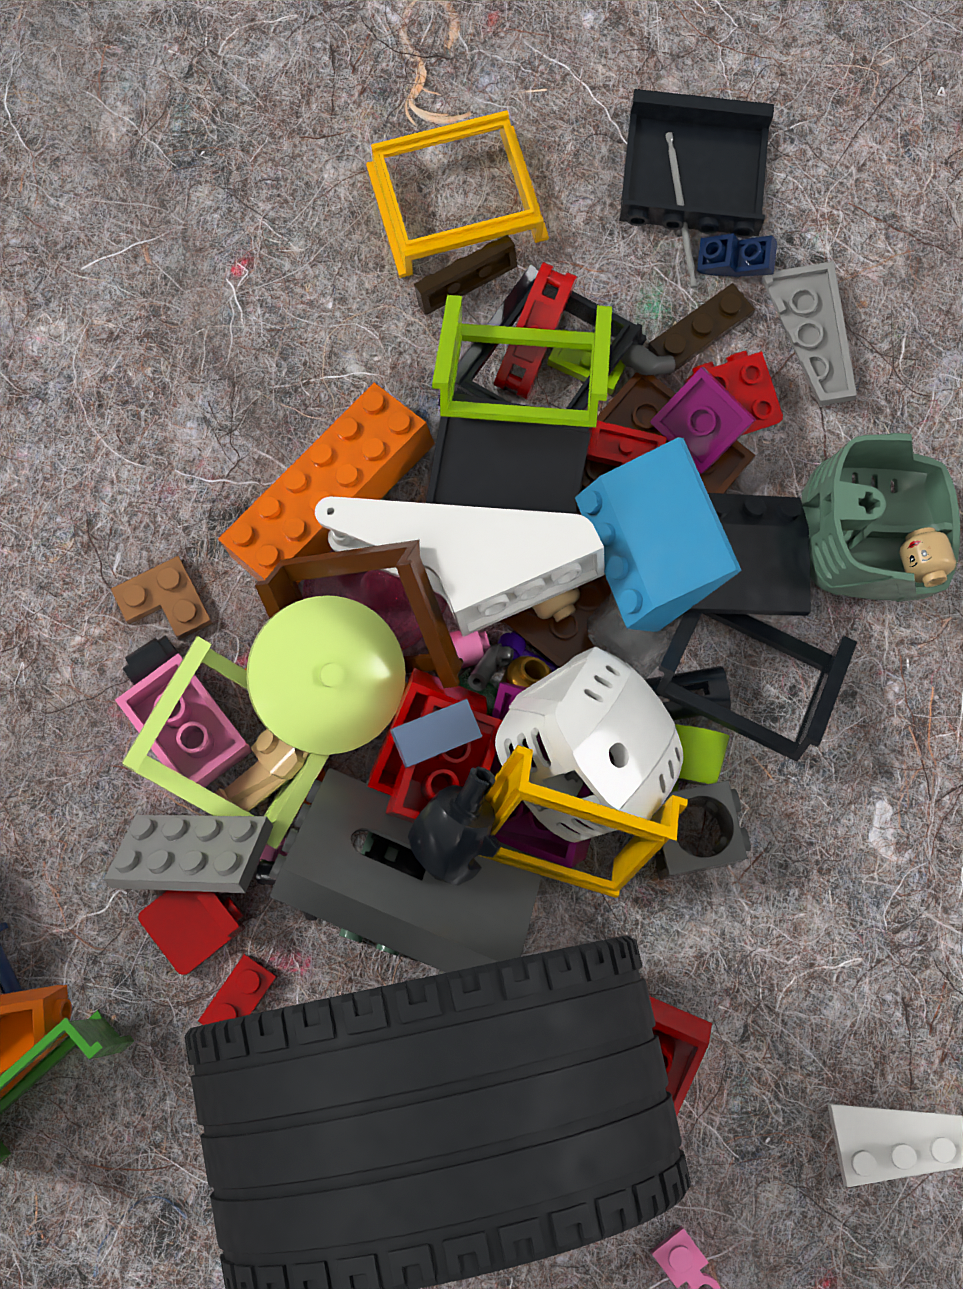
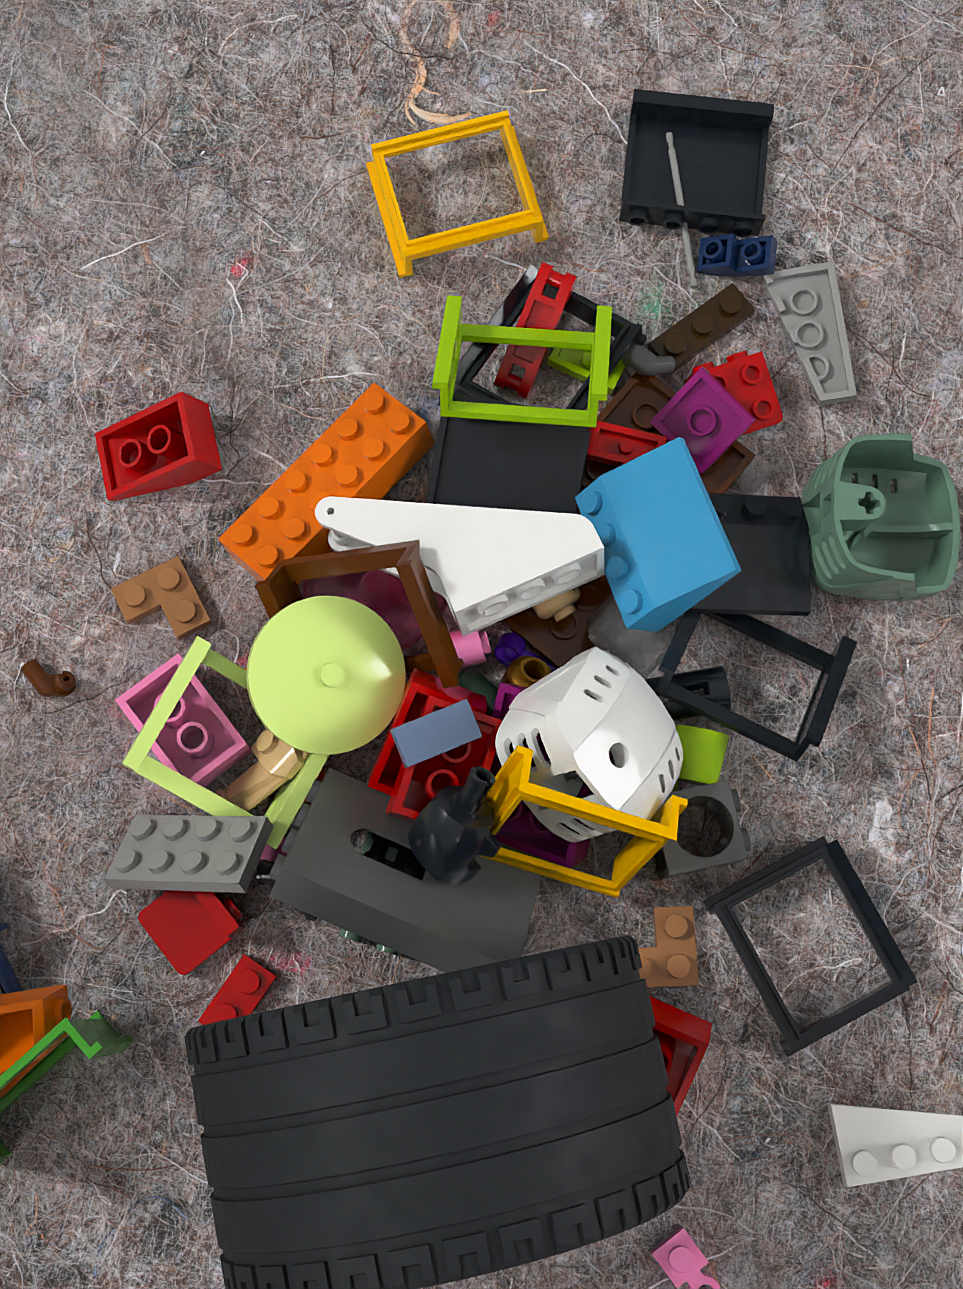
(48, 684): none -> reddish brown arm
(148, 658): black brick -> none
(158, 448): none -> red slope
(466, 274): dark brown plate -> none
(489, 663): dark grey arm -> none
(674, 955): none -> medium nougat plate
(863, 909): none -> black piece
(928, 556): tan head -> none

